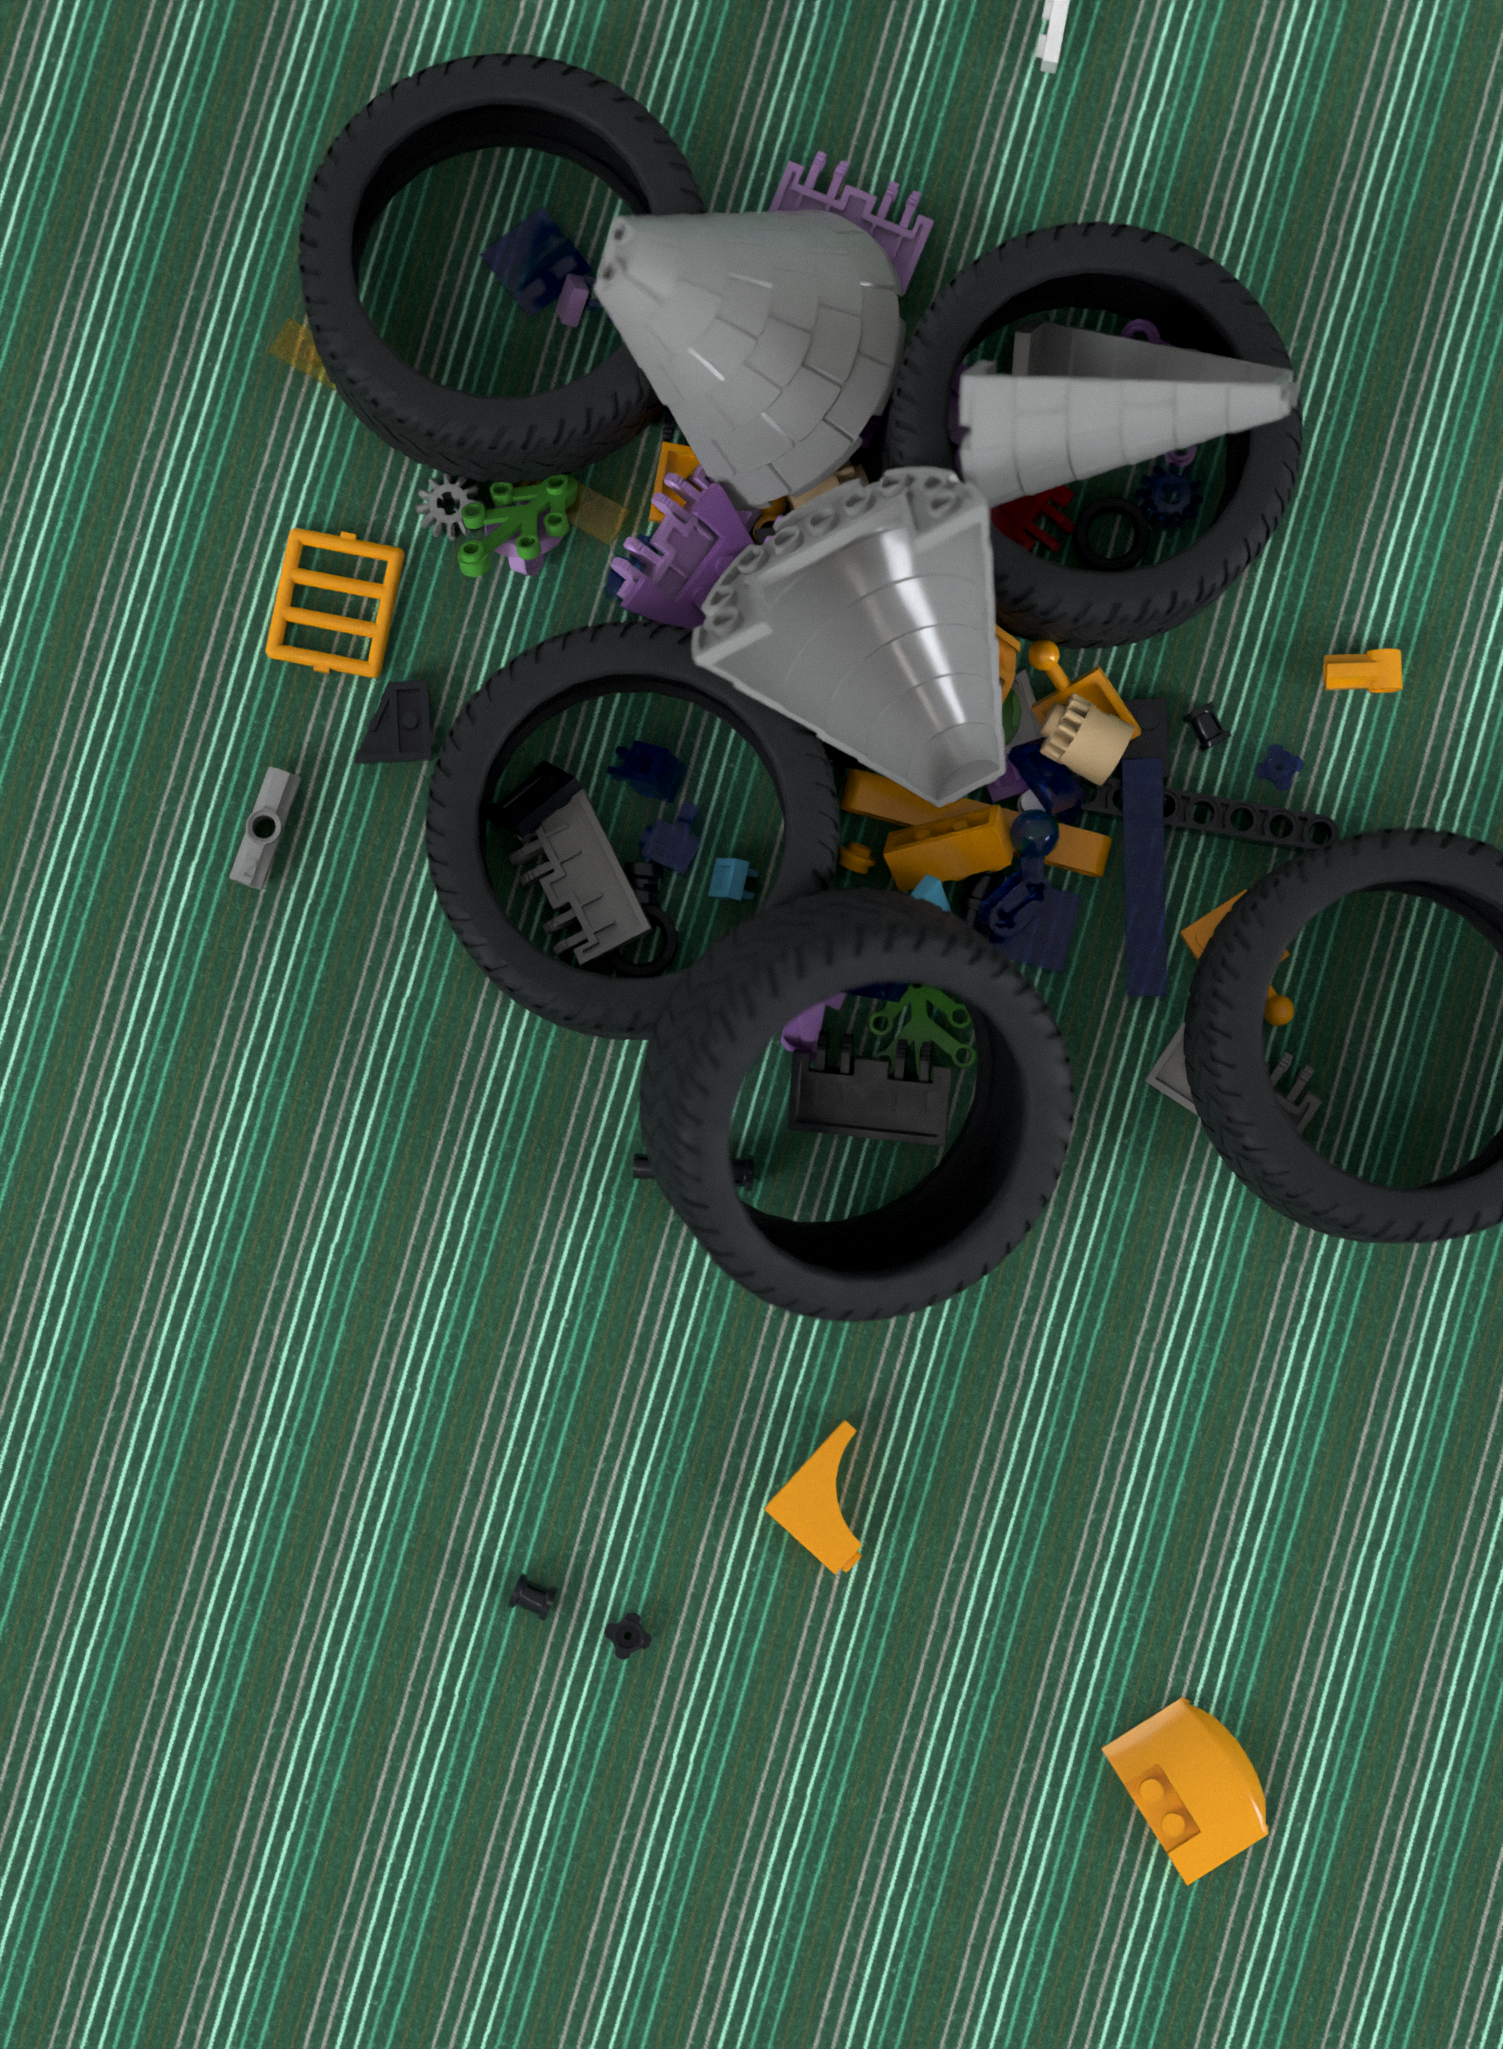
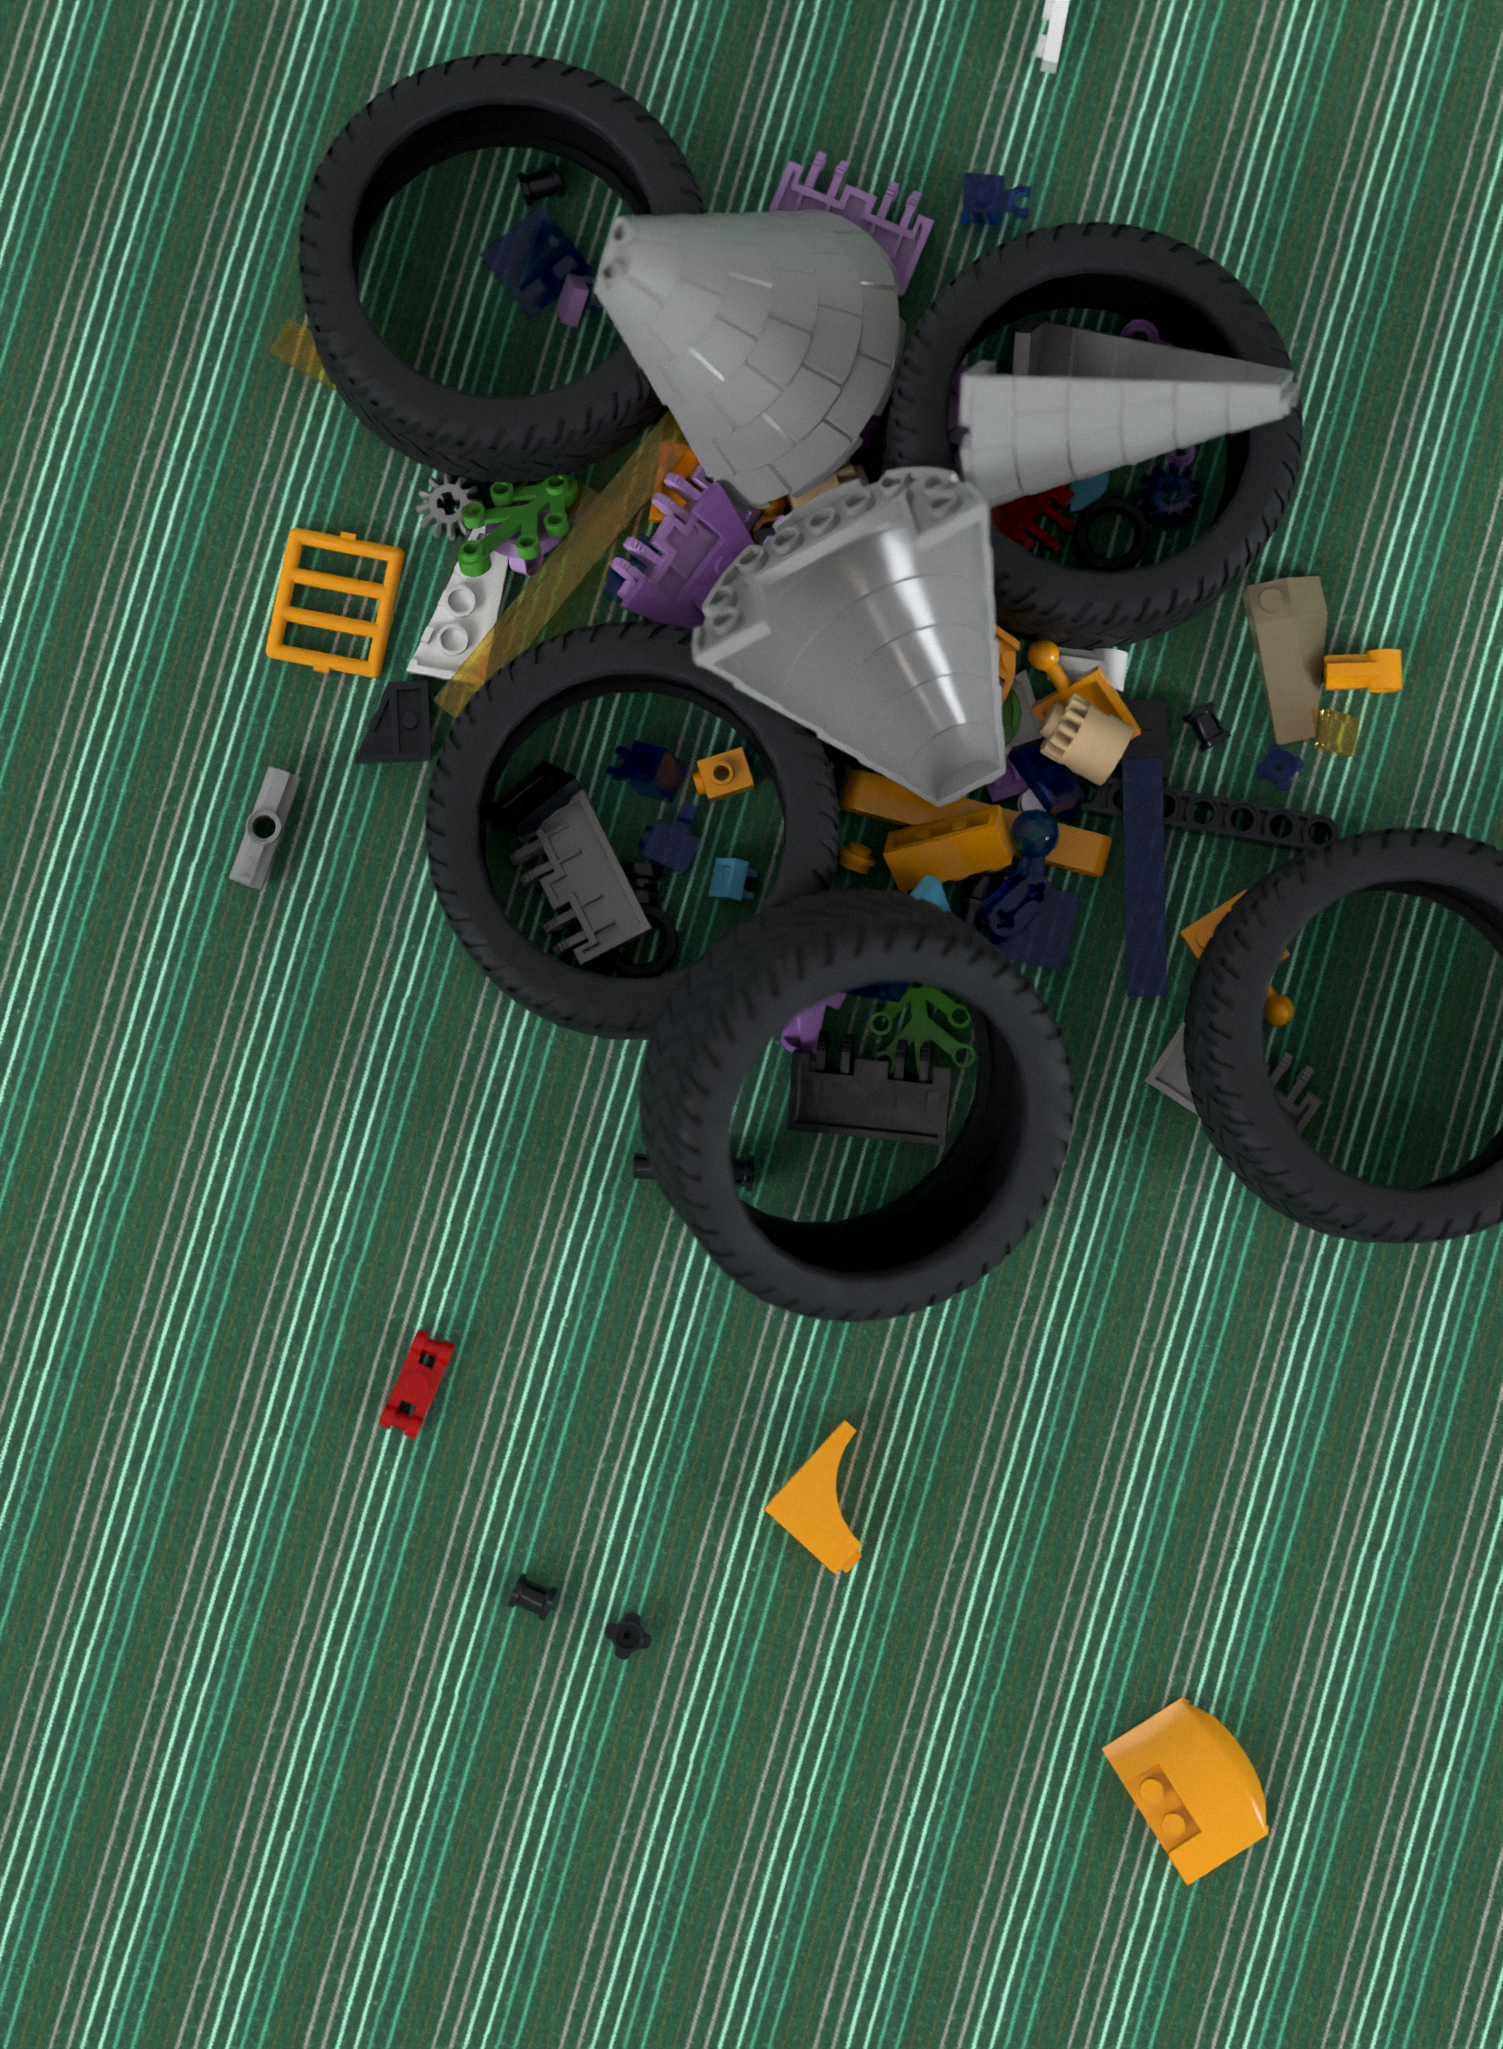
(417, 1384): none -> red plate
(461, 619): none -> white wing
(541, 184): none -> black bush
(569, 562): none -> clear yellow plate
(723, 775): none -> light orange brick
(986, 199): none -> clear blue brick
(1078, 661): none -> white piece
(1087, 491): none -> medium azure tile
(1288, 639): none -> dark tan wedge
(1337, 733): none -> clear yellow slope

